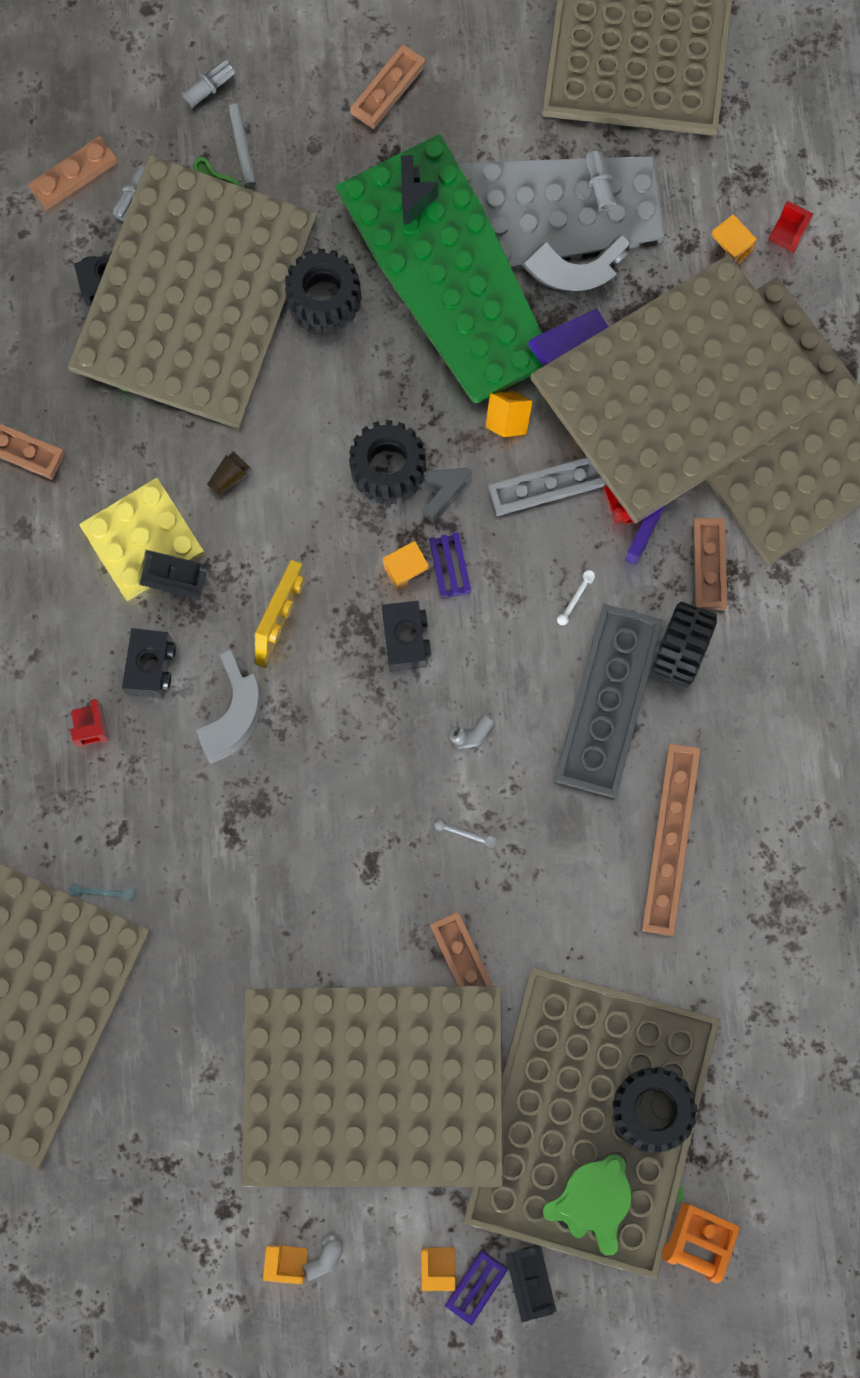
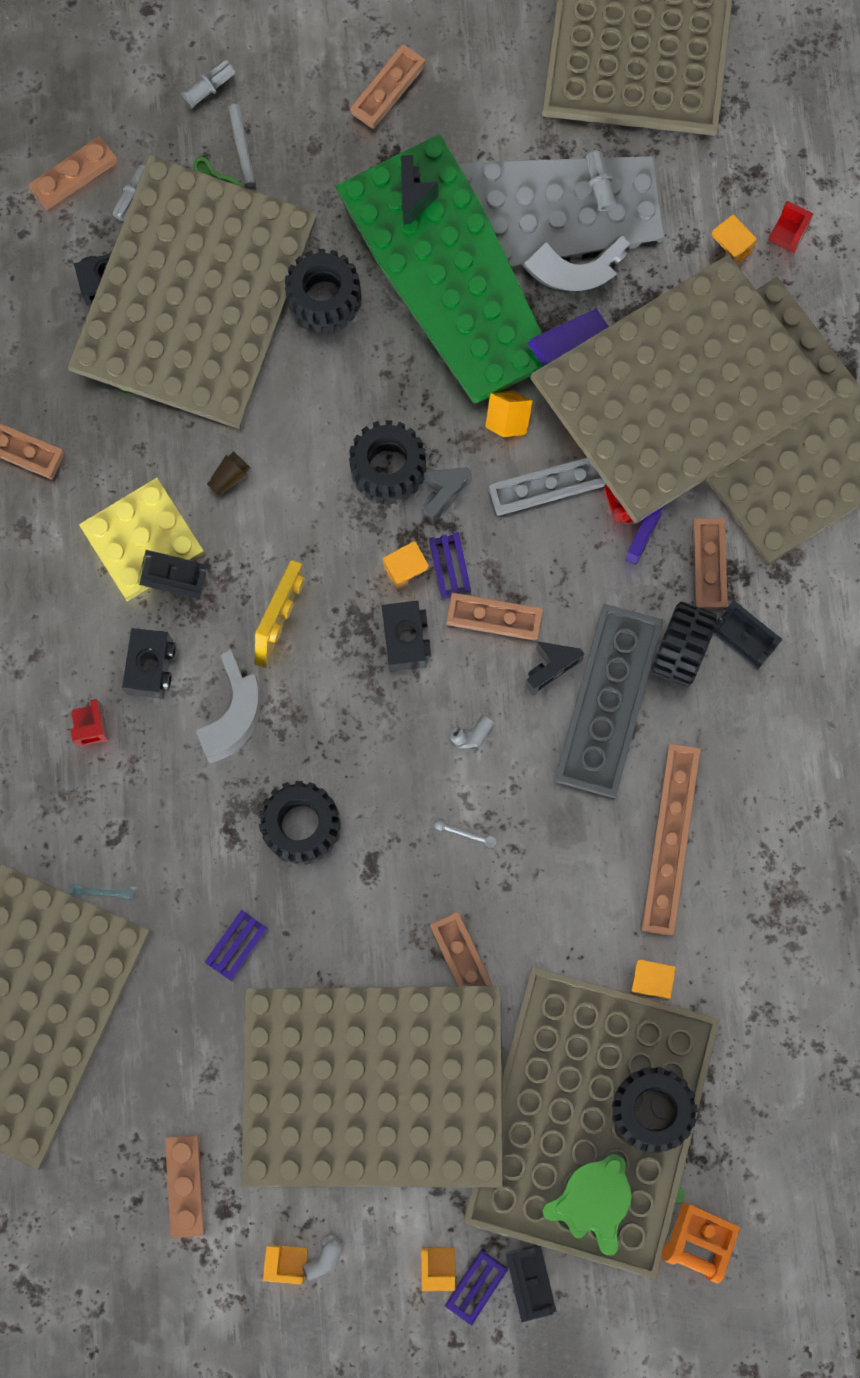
(184, 1186): none -> nougat plate
(239, 940): none -> dark purple tile
(288, 798): none -> black tyre
(494, 616): none -> nougat plate
(558, 660): none -> black slope
(588, 577): white hinge -> none
(653, 980): none -> light orange panel
(746, 635): none -> black hinge

